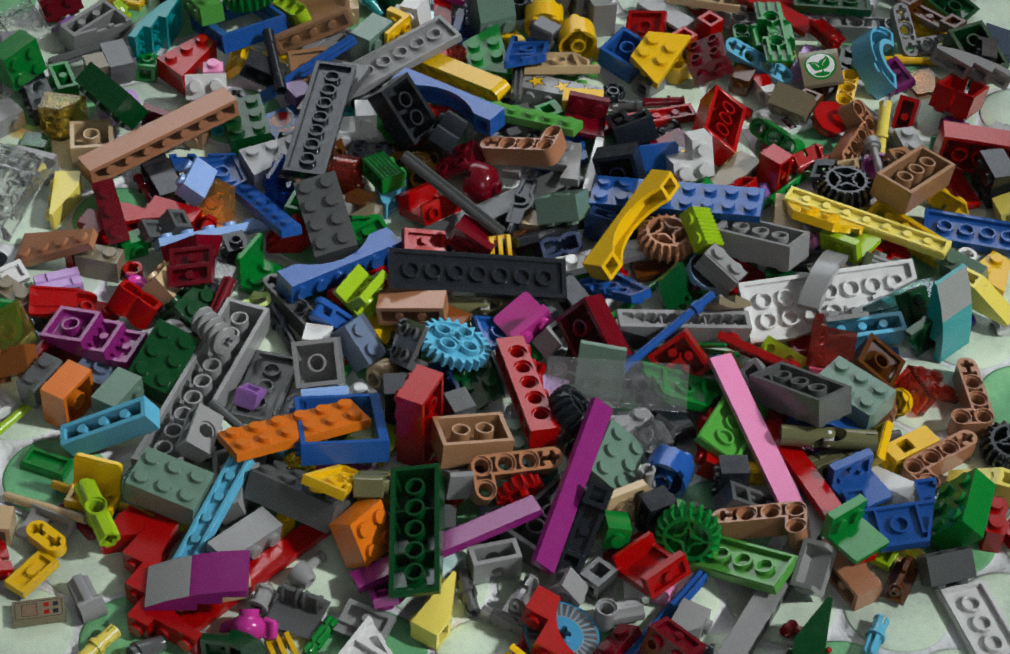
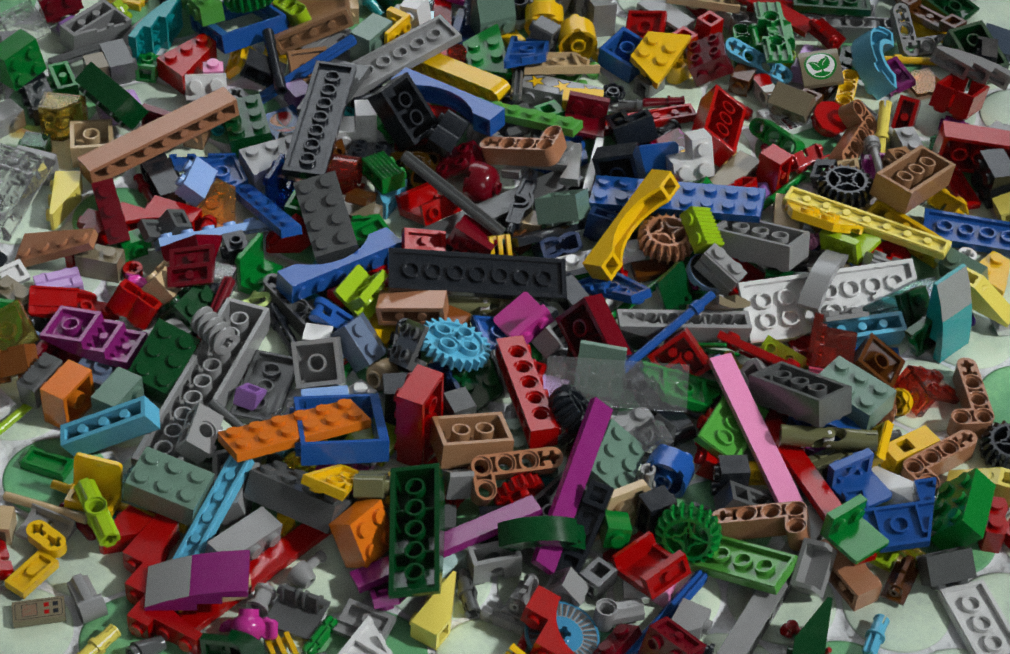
(541, 531): none -> dark green arch

